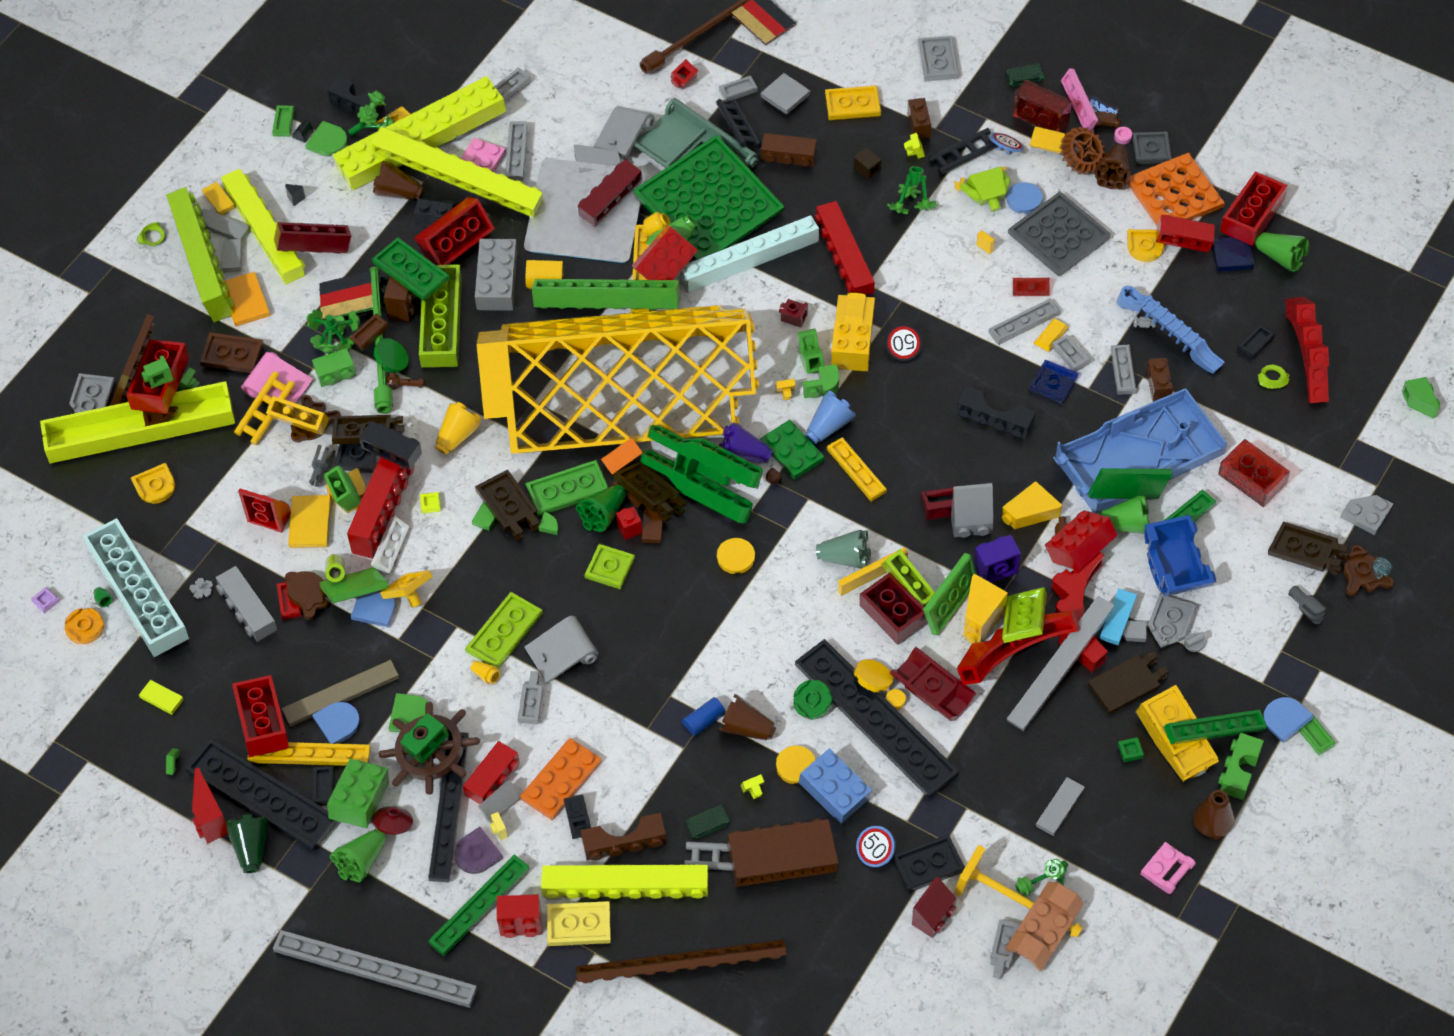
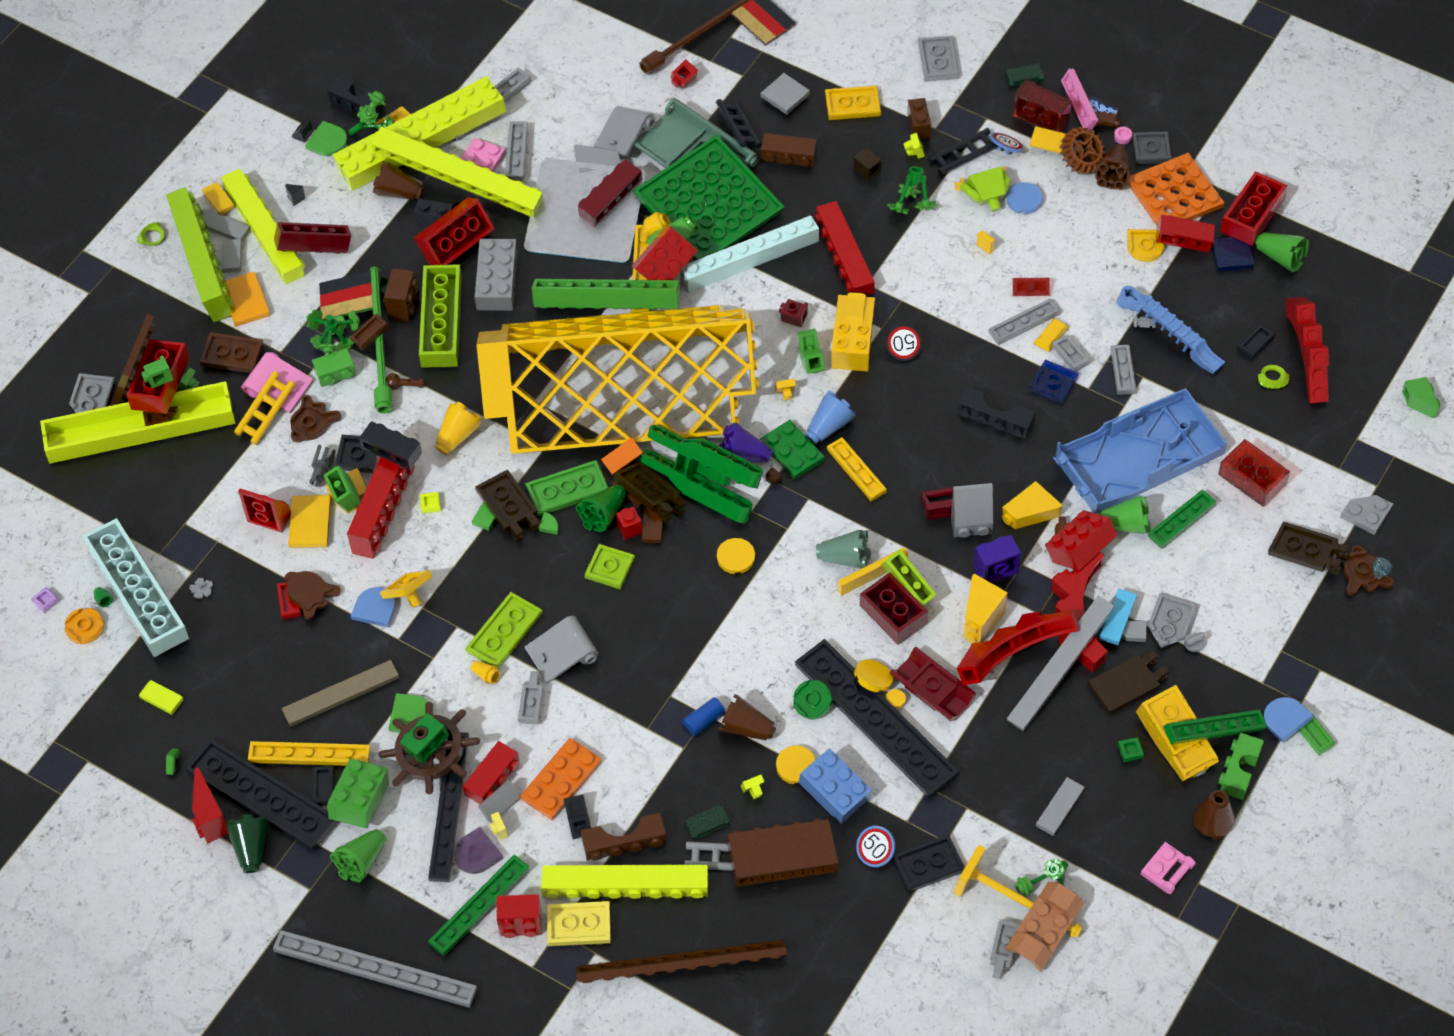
(154, 484): yellow tile -> none
(246, 604): light grey brick -> none
(260, 716): red brick -> none
(283, 121): bright green tile -> none
(297, 415): yellow brick -> none
(335, 568): lime brick -> none
(337, 721): medium blue tile -> none
(349, 428): dark brown tile -> none
(354, 585): bright green tile -> none
(390, 545): white plate -> none
(391, 355): green tile -> none
(392, 820): dark red dish -> none
(411, 269): green tile -> none
(543, 270): yellow brick -> none
(738, 88): light grey tile -> none
(827, 381): bright green brick -> none
(934, 908): dark red slope -> none
(950, 595): bright green tile -> none
(1024, 615): lime tile -> none
(1059, 233): dark grey plate -> none
(1129, 483): green tile -> none
(1159, 378): reddish brown brick -> none
(1175, 558): blue cylinder -> none
(1308, 605): dark grey arm -> none

